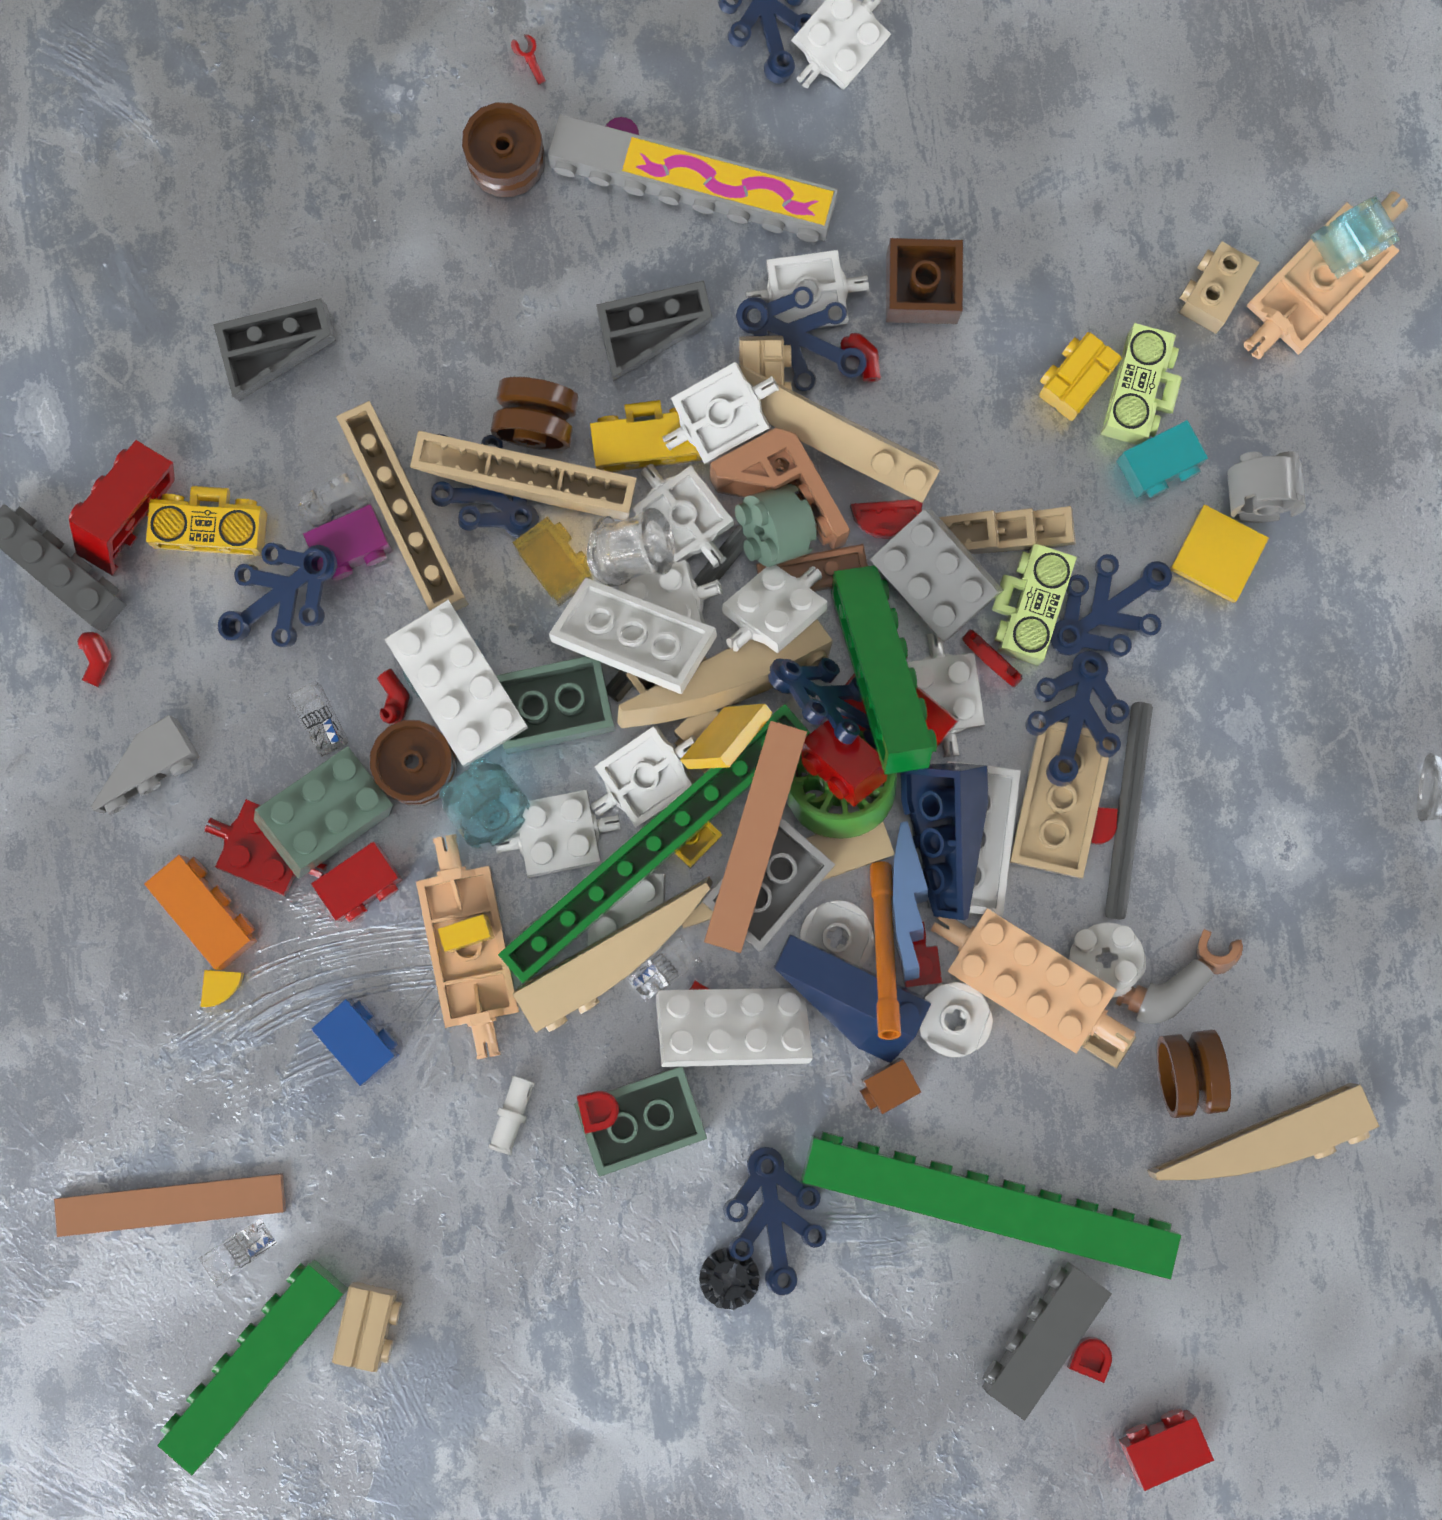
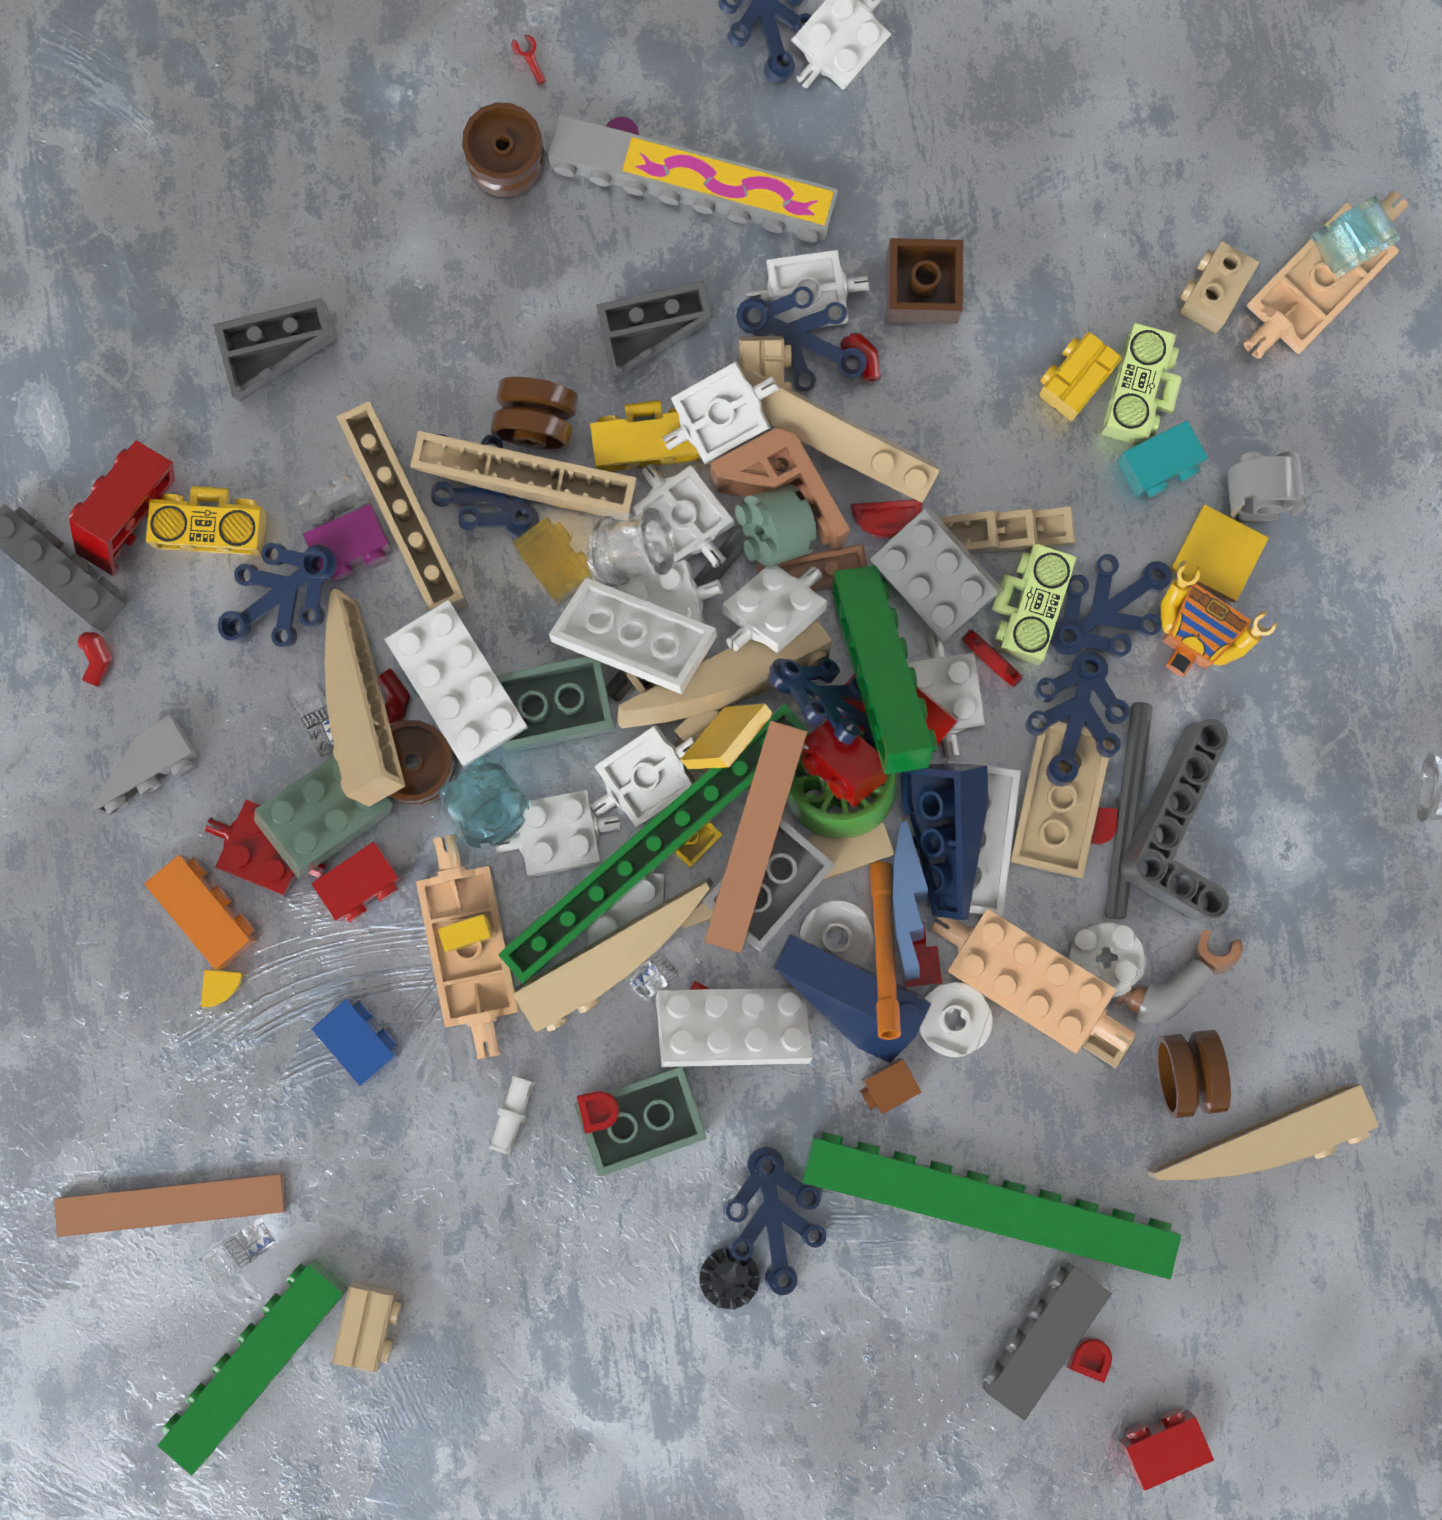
(357, 708): none -> tan slope
(1174, 825): none -> dark grey beam
(1204, 627): none -> torso

